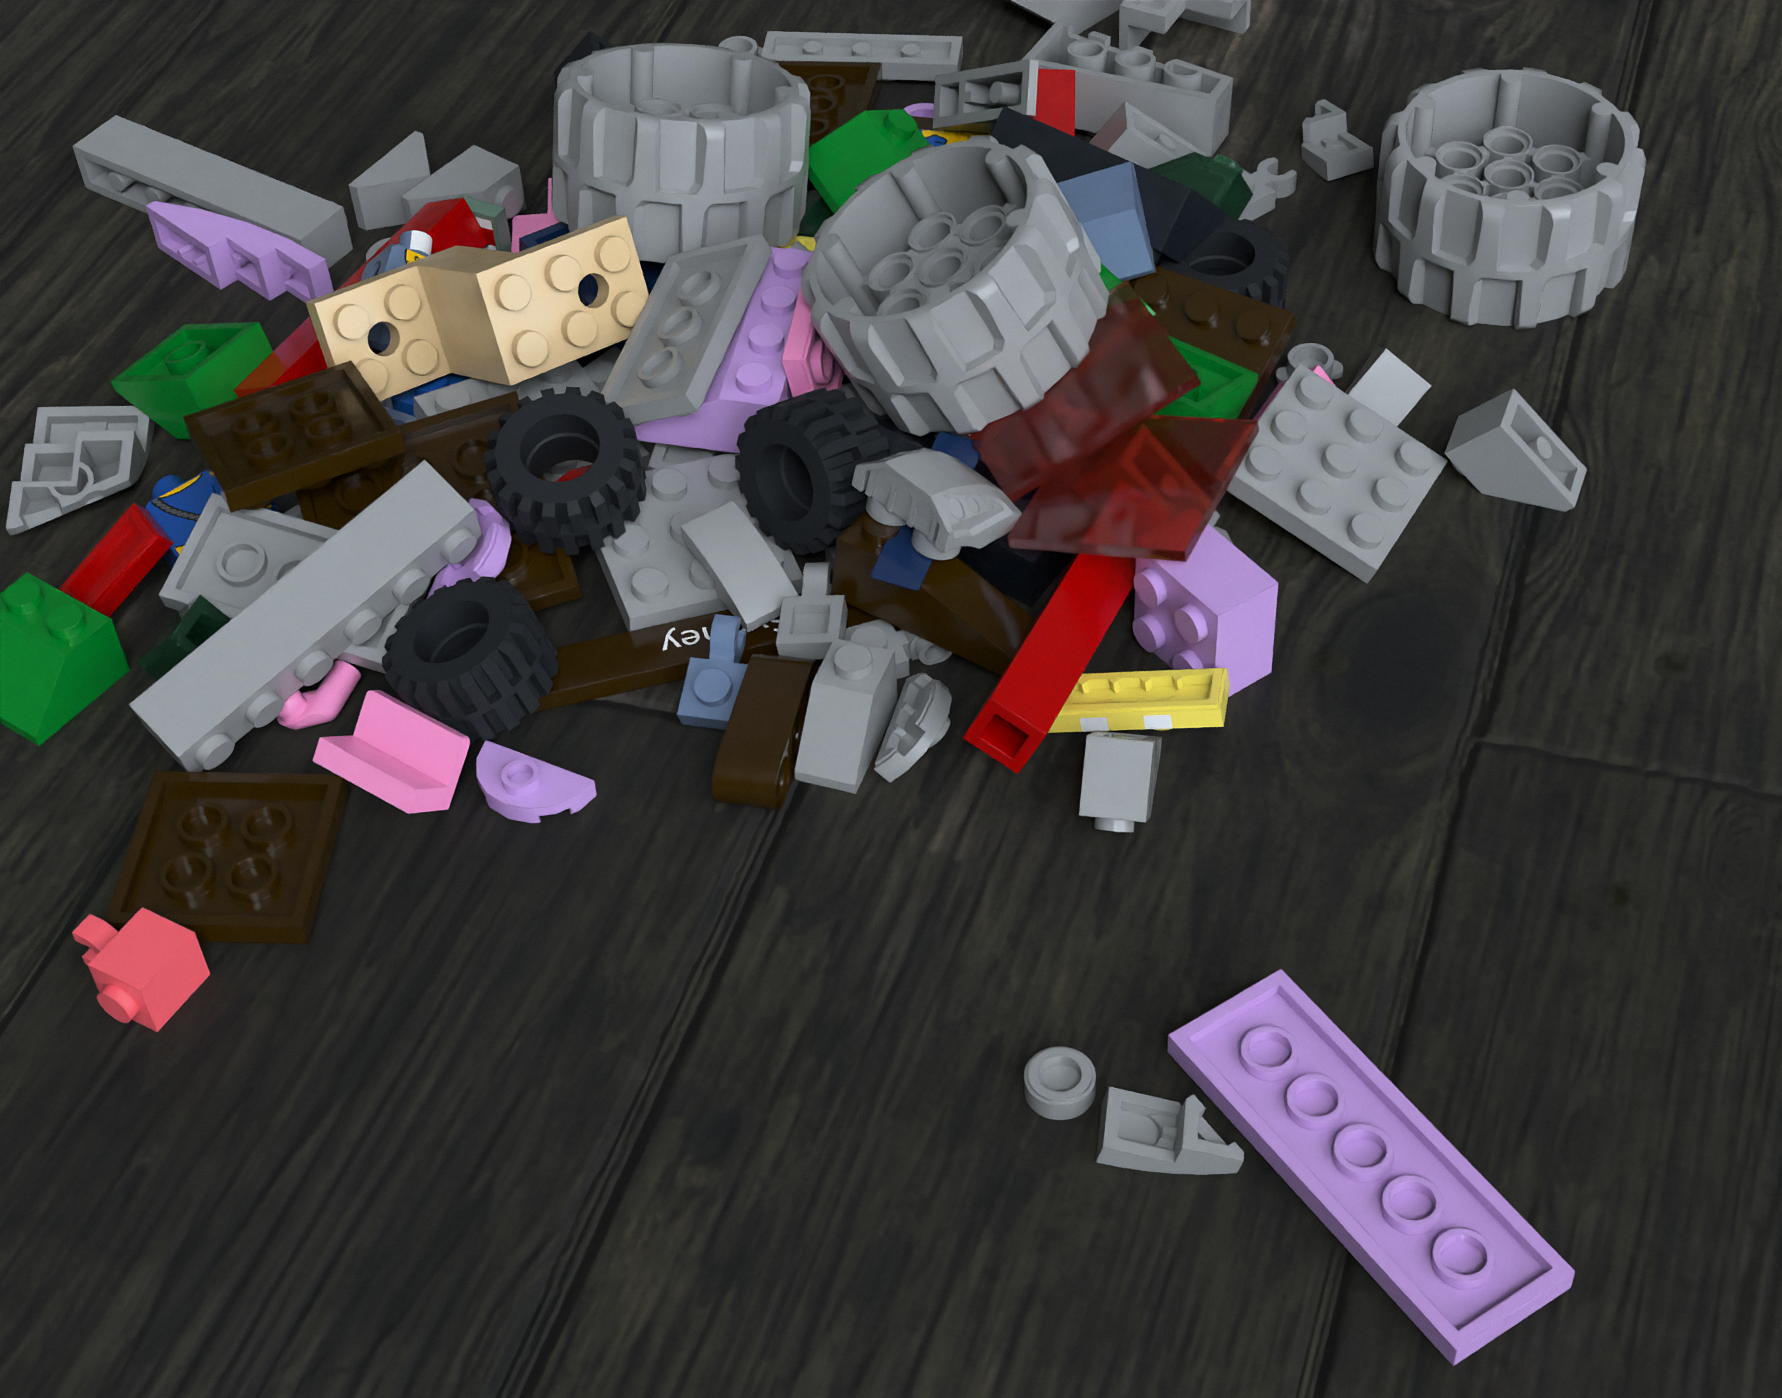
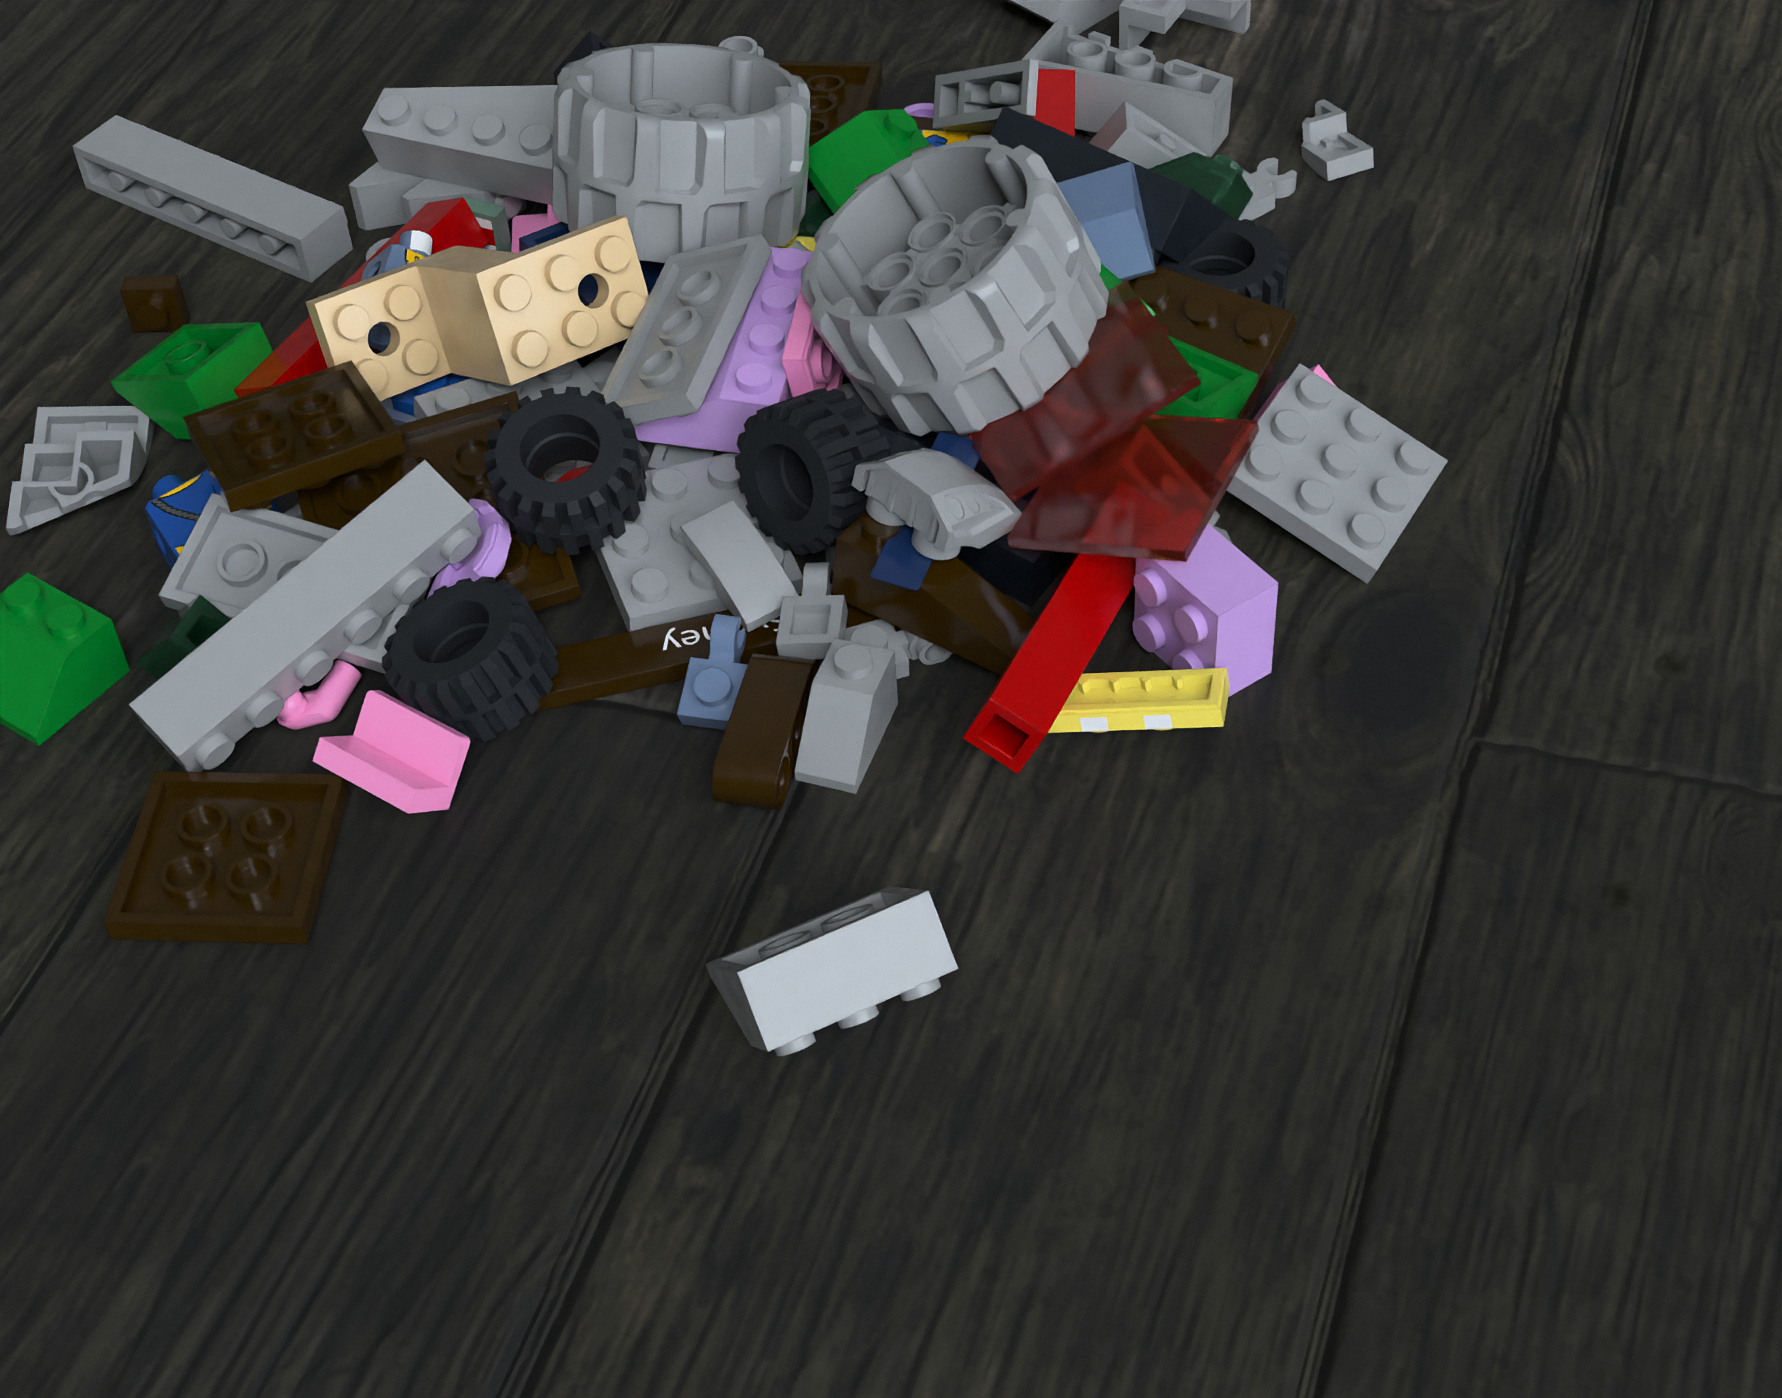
(118, 561): red tile -> none
(143, 968): coral brick -> none
(155, 303): none -> dark brown plate
(234, 250): lavender slope -> none
(468, 136): none -> light grey wedge
(528, 787): lavender plate -> none
(834, 968): none -> slope
(901, 55): light grey plate -> none
(915, 726): light grey plate -> none
(1059, 1083): light grey tile -> none
(1119, 779): light grey slope -> none
(1161, 1136): light grey slope -> none
(1310, 355): light grey plate -> none
(1371, 1166): lavender plate -> none
(1387, 386): light grey slope -> none
(1507, 196): light grey wheel -> none
(1515, 454): light grey slope -> none

